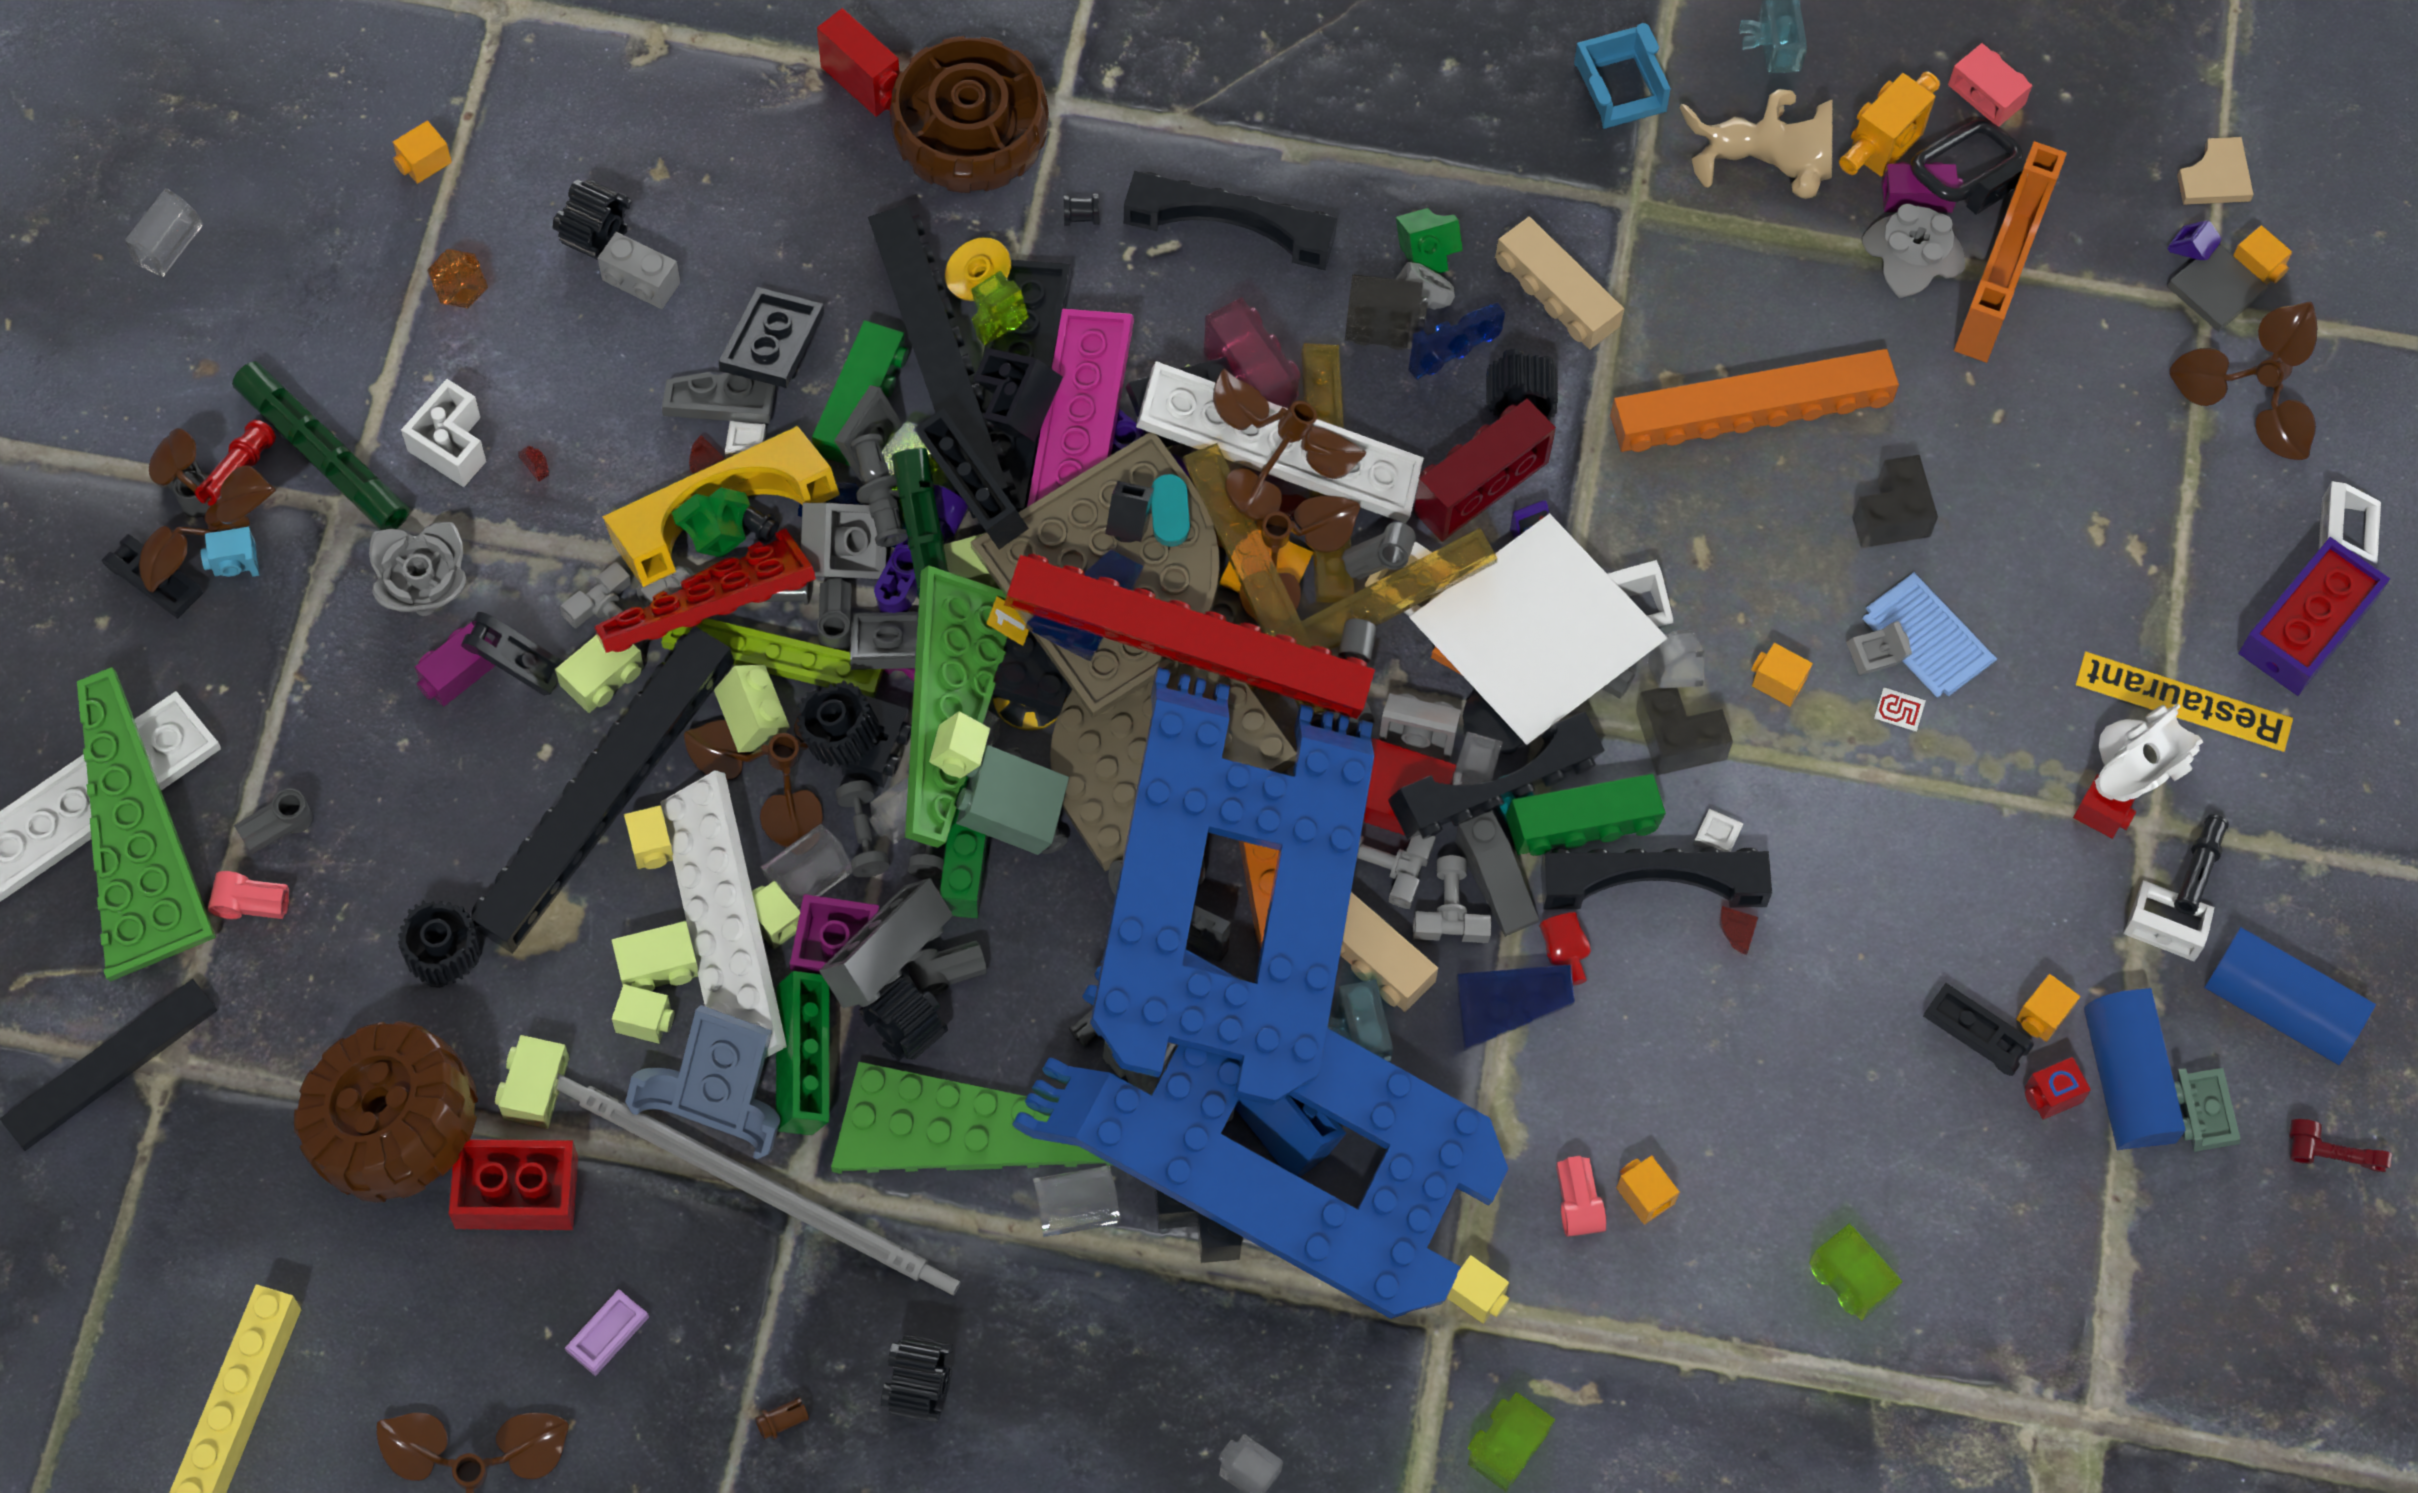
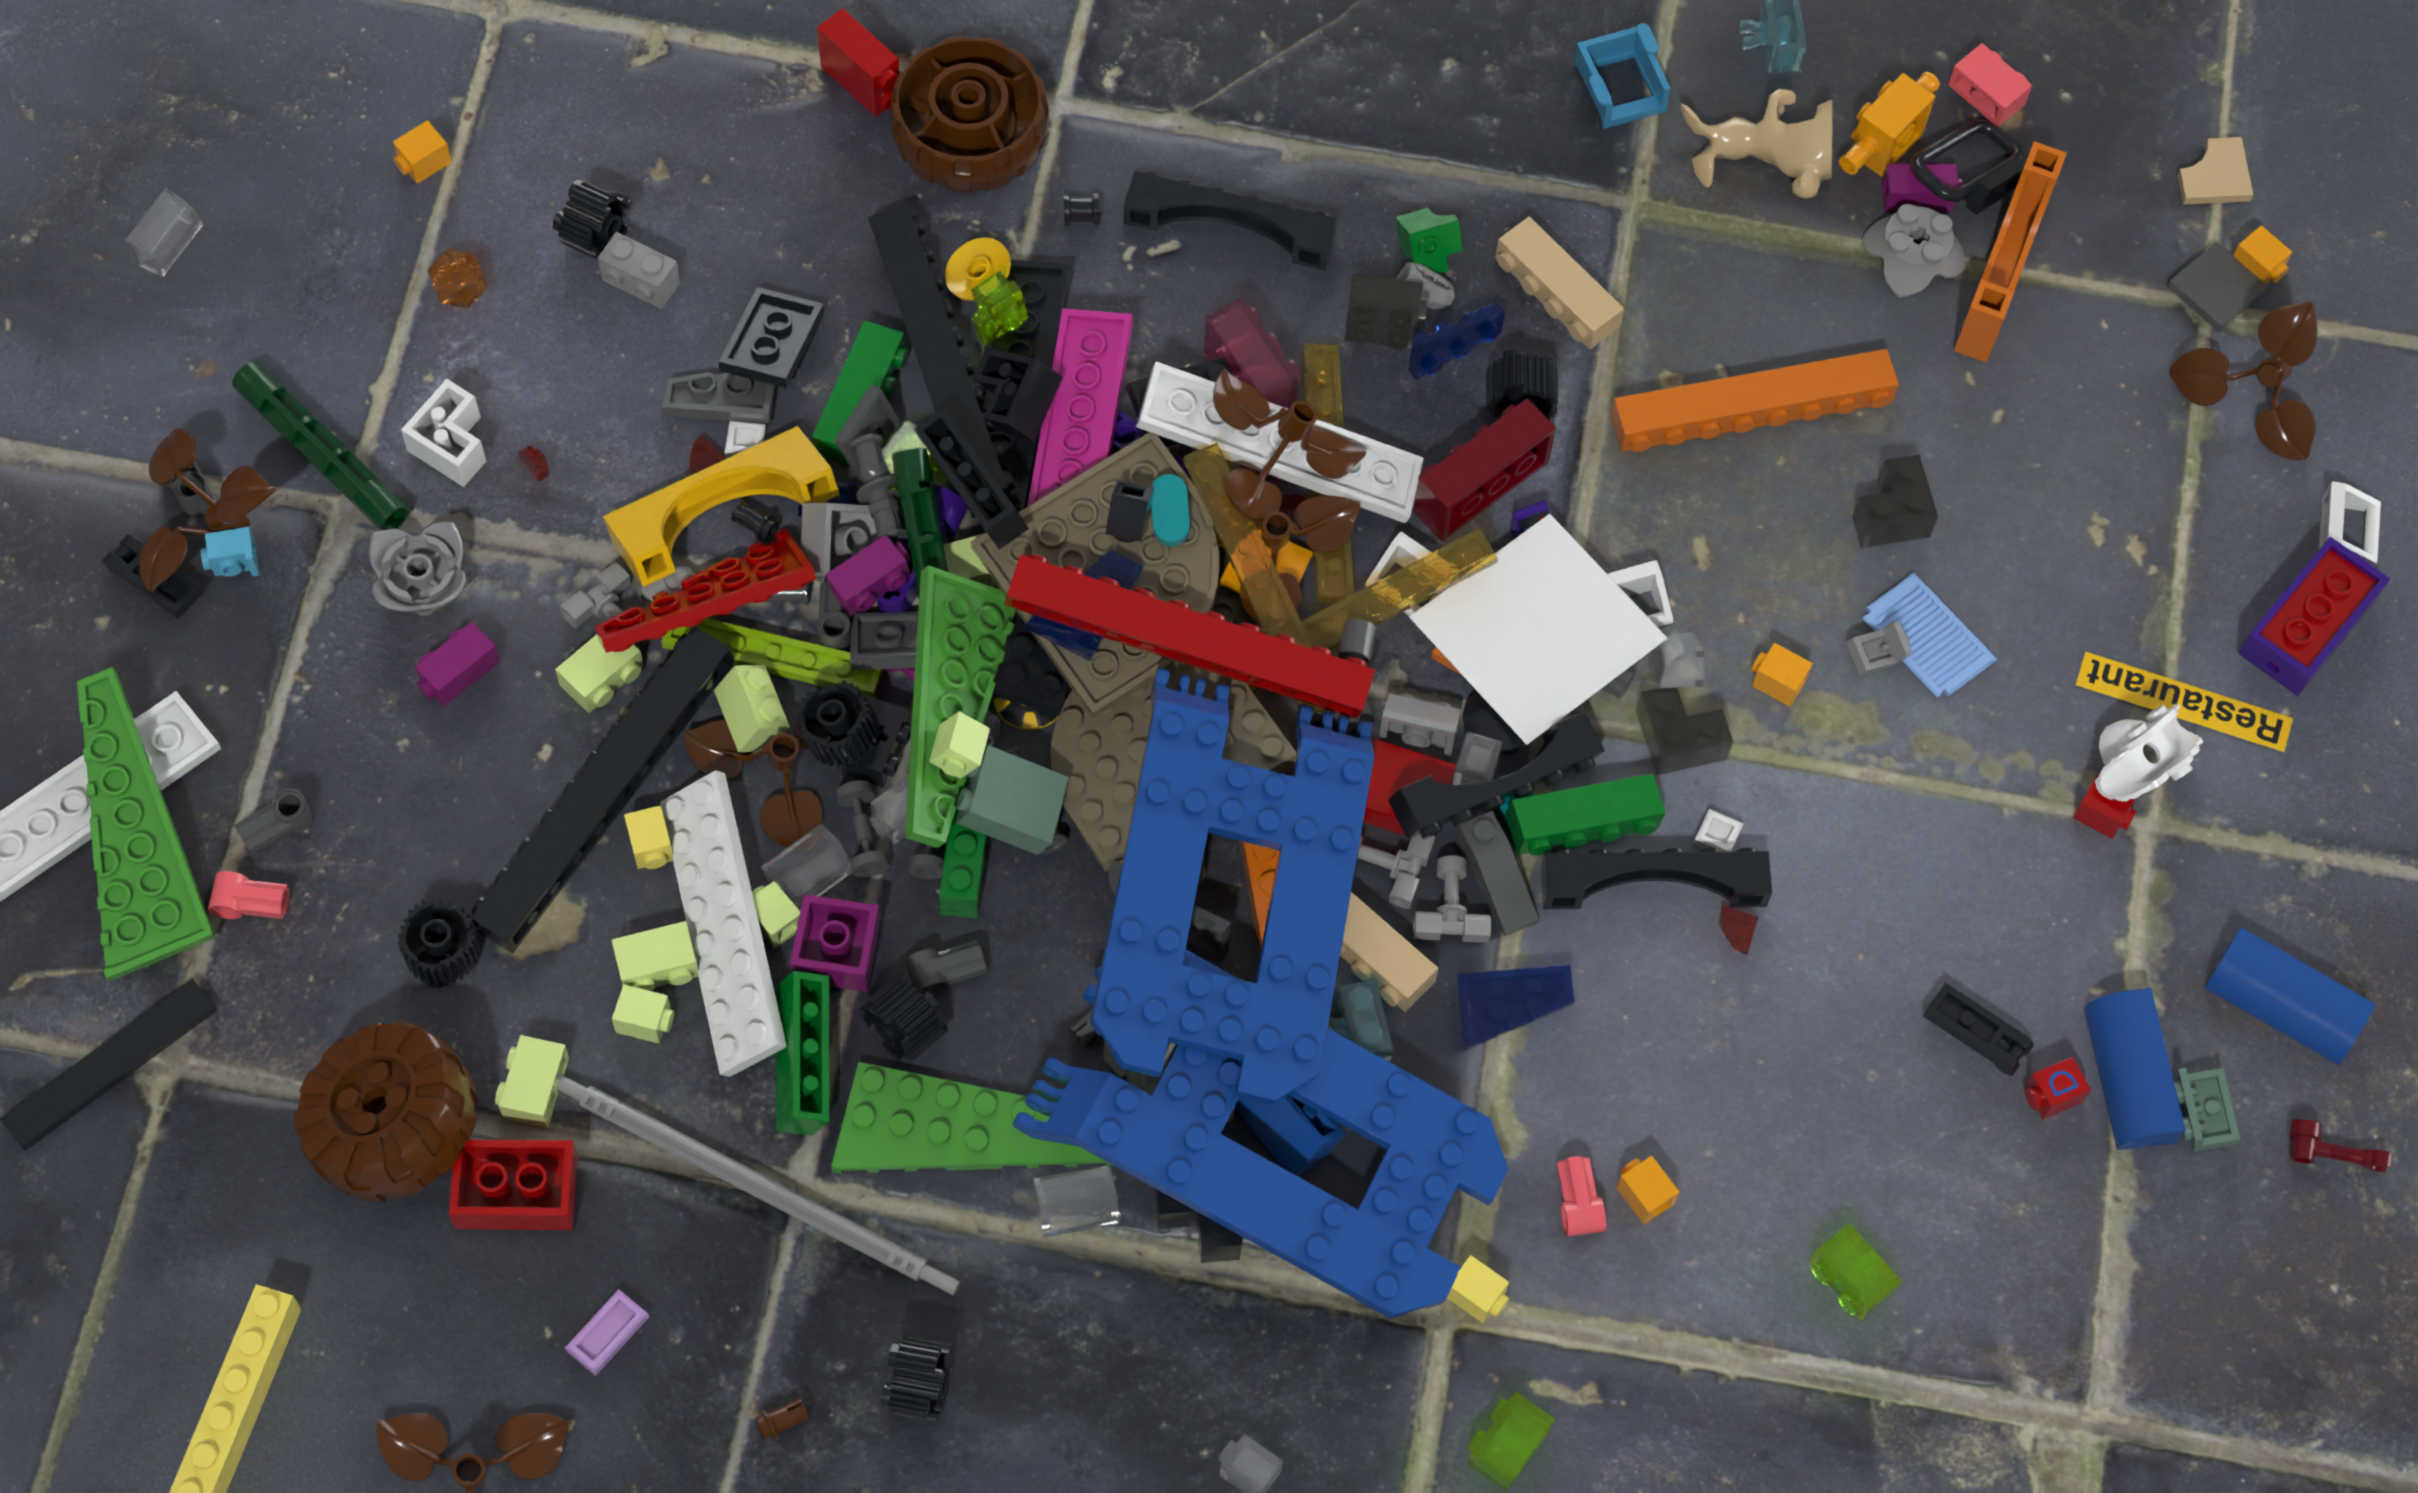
(242, 452): red pin -> none
(513, 653): black plate -> none
(714, 520): green brick -> none
(714, 1080): sand blue piece -> none
(869, 575): none -> magenta brick
(886, 944): dark grey brick -> none
(1007, 621): yellow sticker -> none
(1384, 551): dark grey piece -> none
(1566, 943): red piece -> none
(1900, 709): white sticker -> none
(2047, 1008): light orange brick -> none
(2165, 932): white tile -> none
(2196, 241): dark purple slope -> none
(2205, 852): black pin -> none

